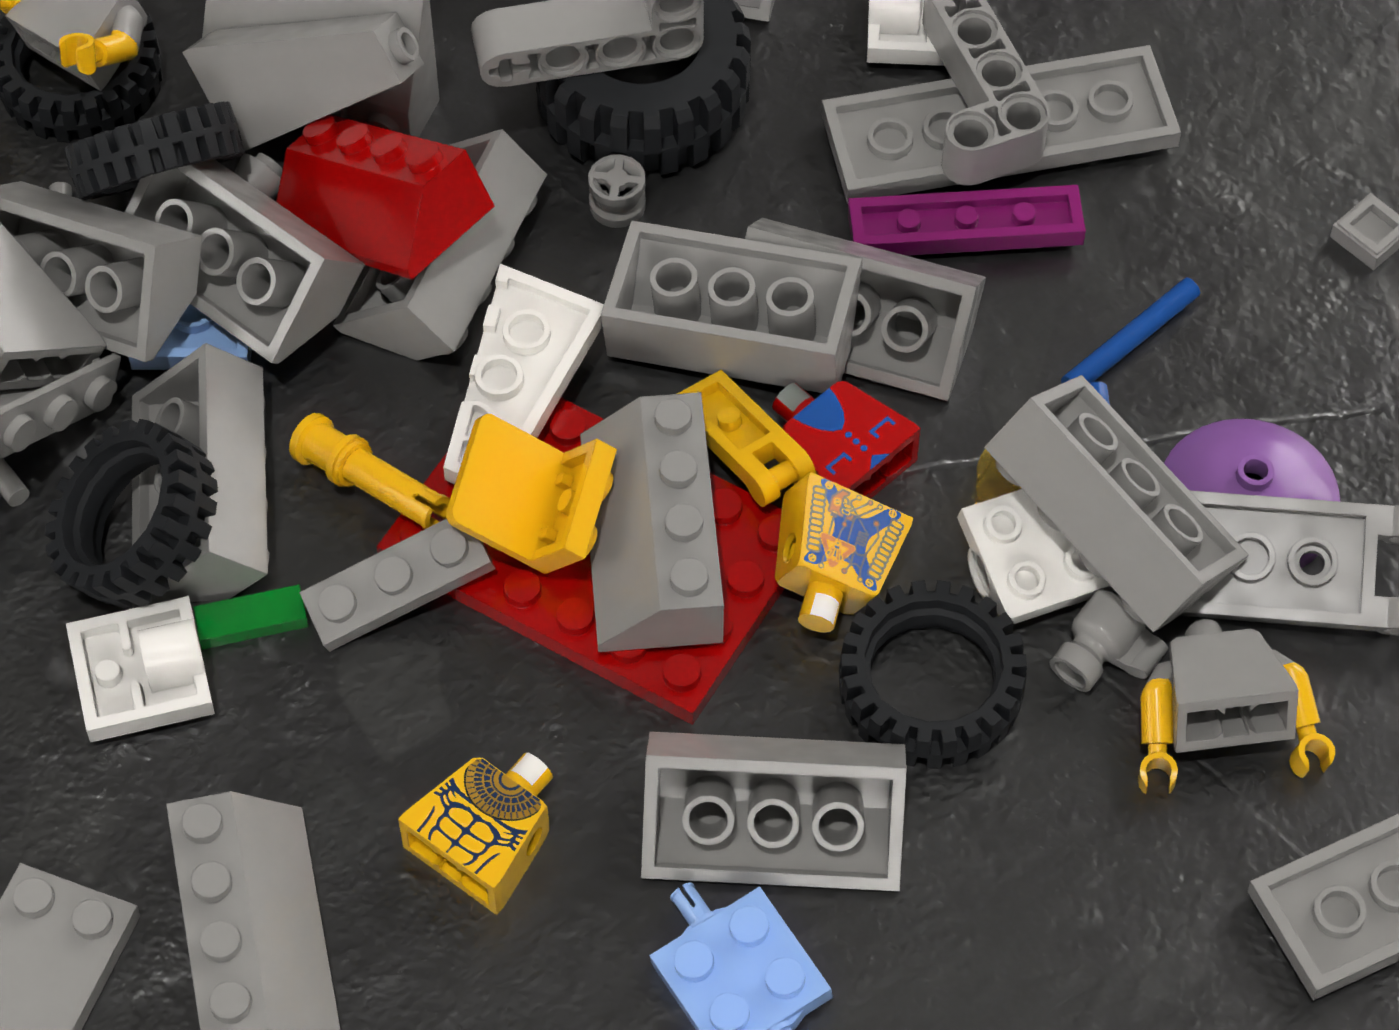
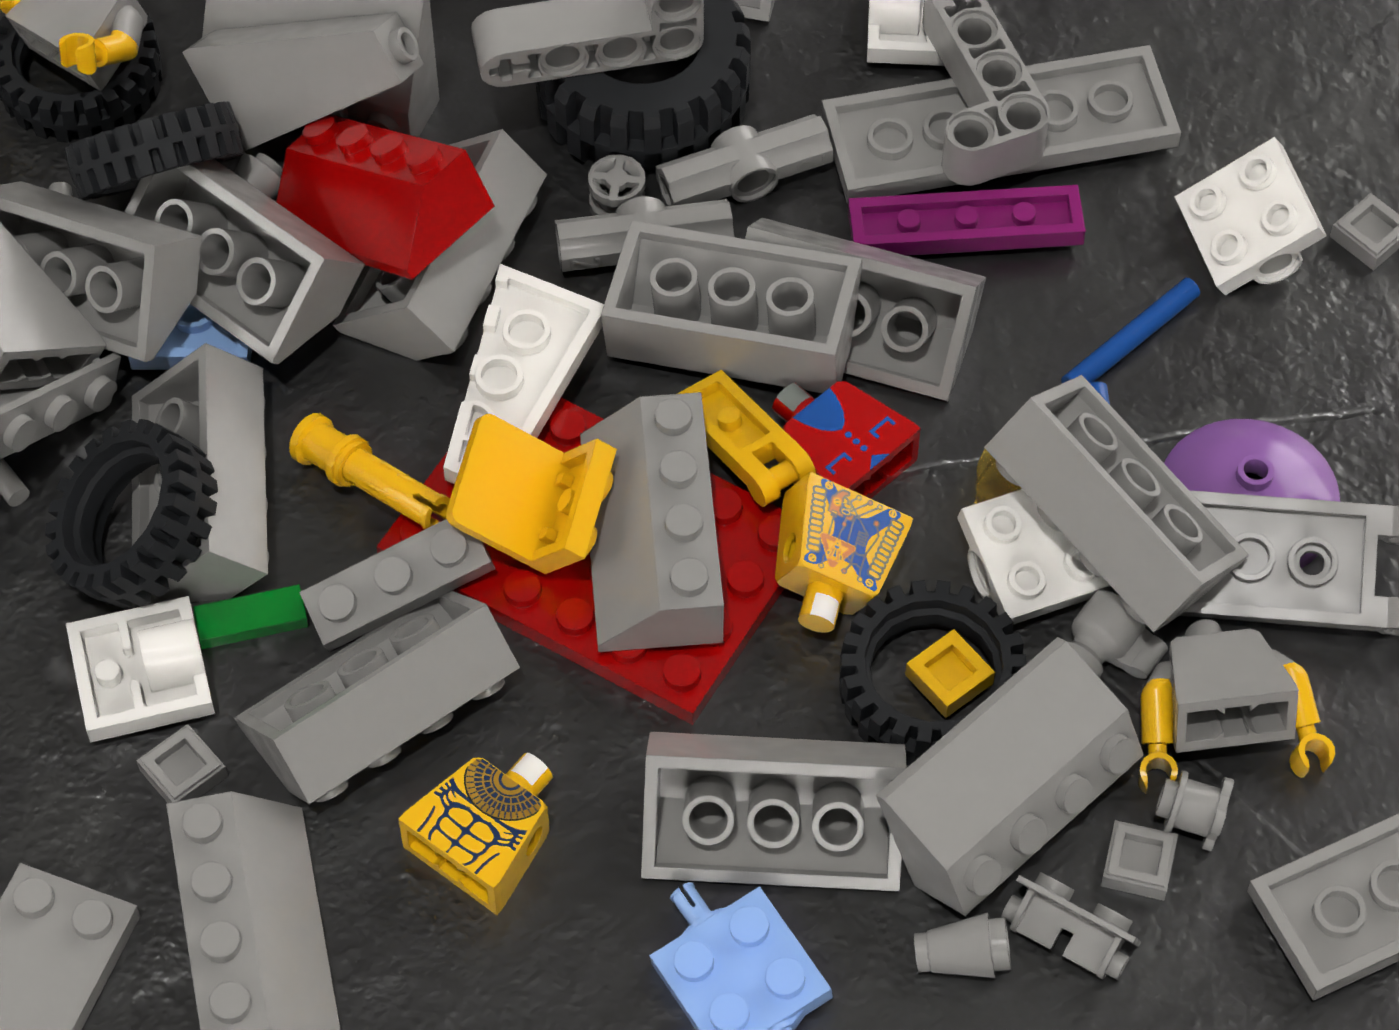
(182, 766): none -> light grey tile
(378, 695): none -> light grey slope
(600, 238): none -> light grey piece
(745, 162): none -> light grey piece
(949, 673): none -> yellow plate
(965, 947): none -> light grey cone
(1009, 777): none -> light grey slope
(1095, 936): none -> light grey hinge
(1139, 860): none -> light grey tile
(1194, 807): none -> light grey brick
(1251, 219): none -> white plate

